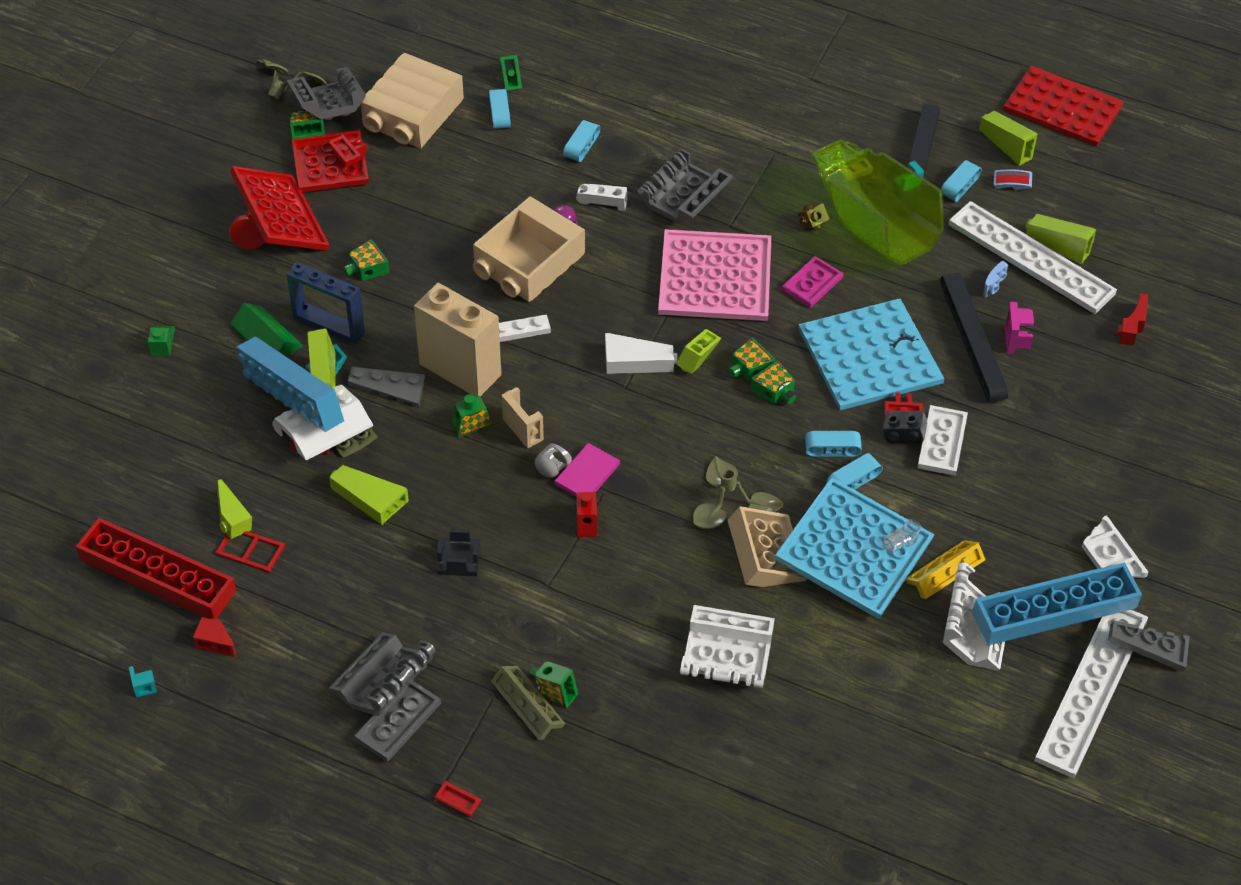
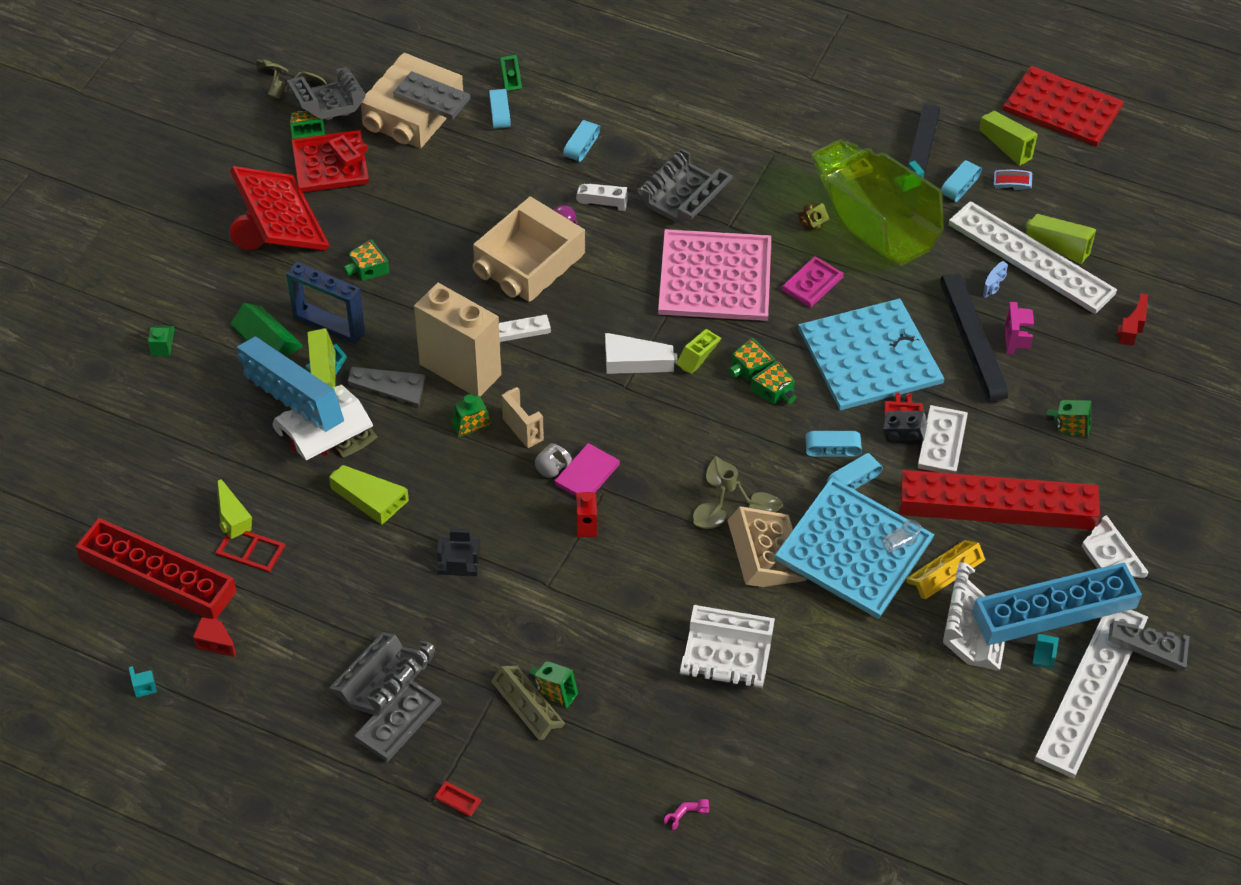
(431, 95): none -> dark grey plate
(701, 806): none -> dark pink arm
(999, 500): none -> red brick
(1045, 651): none -> teal panel
(1072, 417): none -> green torso

